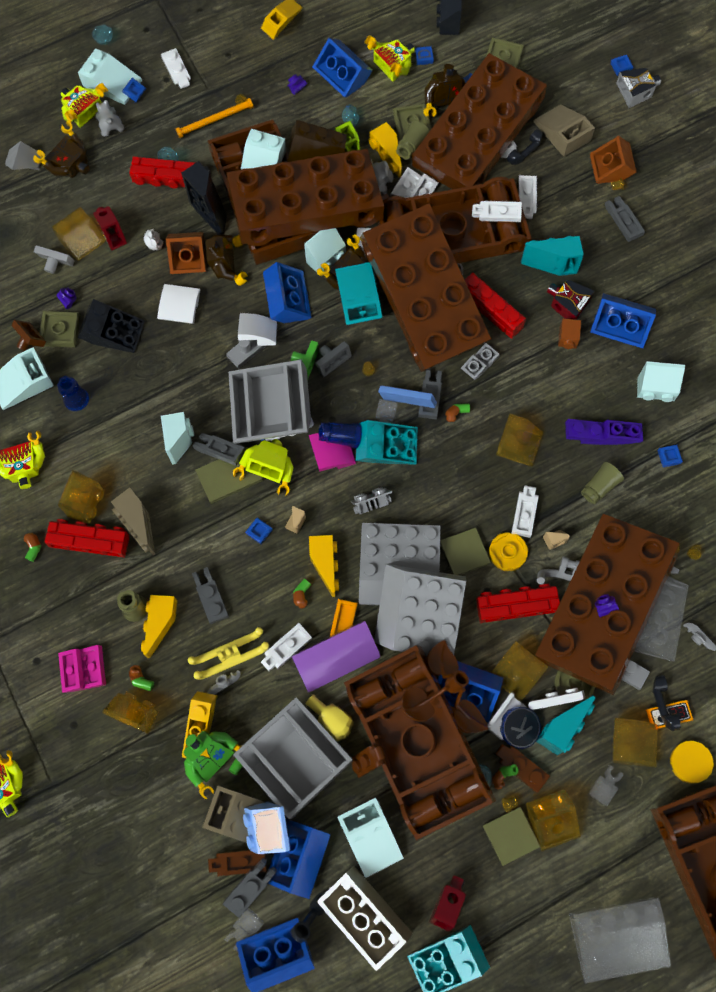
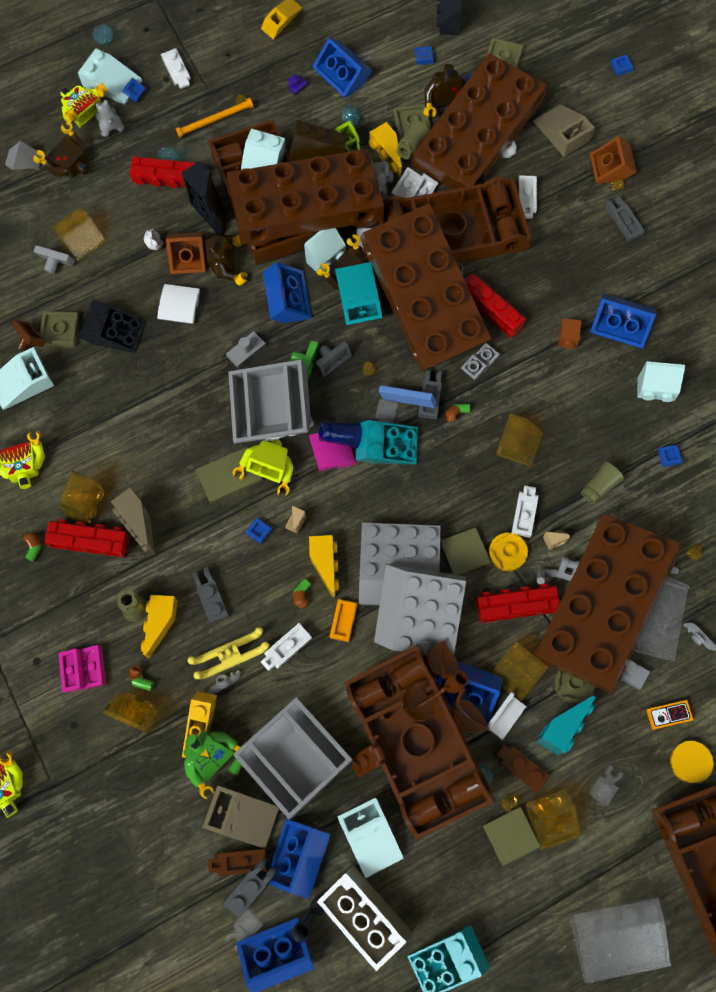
(66, 297): dark purple plate -> none
(73, 395): clear blue plant -> none
(107, 220): dark red torso -> none
(177, 435): light aqua slope -> none
(220, 449): dark grey hinge -> none
(257, 328): white slope -> none
(266, 828): slope -> none
(333, 718): light yellow piece -> none
(336, 656): medium lavender slope -> none
(378, 494): light grey hinge -> none
(391, 57): torso -> none
(445, 913): dark red torso -> none
(497, 211): white hinge -> none
(502, 773): arm -> none
(515, 157): black bar -> none
(520, 727): black tile -> none
(554, 255): teal slope -> none
(554, 699): white hinge -> none
(570, 299): torso -> none
(605, 433): dark purple slope -> none
(605, 605): dark purple plate -> none
(635, 742): clear yellow slope -> none
(637, 85): torso -> none
(671, 721): black bar -> none

